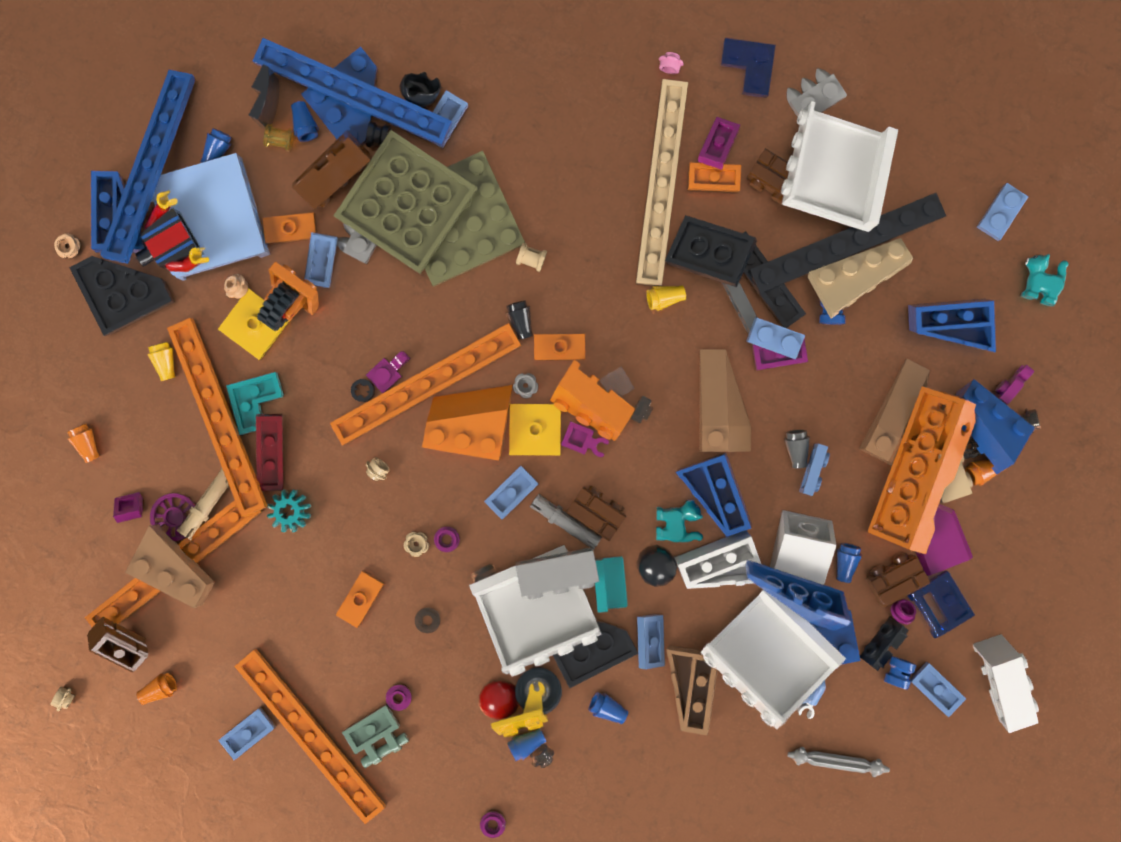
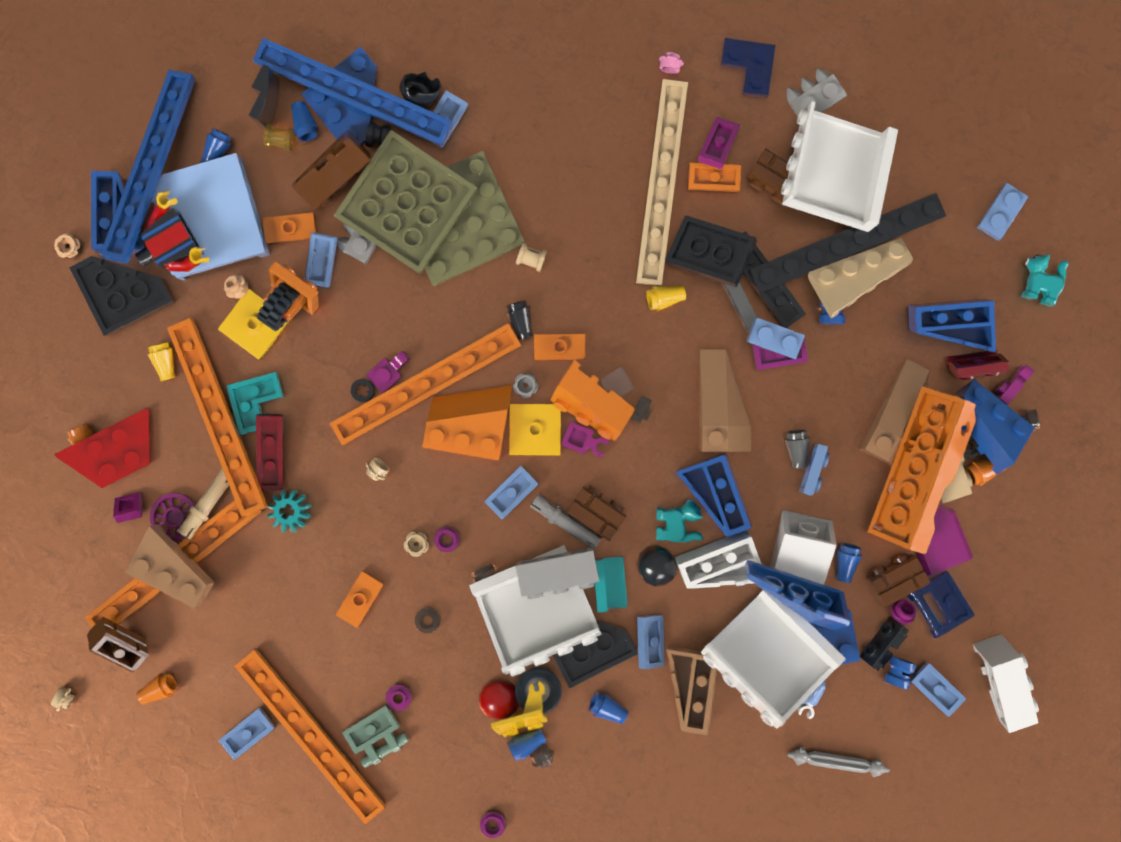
(112, 451): none -> red wing
(974, 364): none -> dark red plate

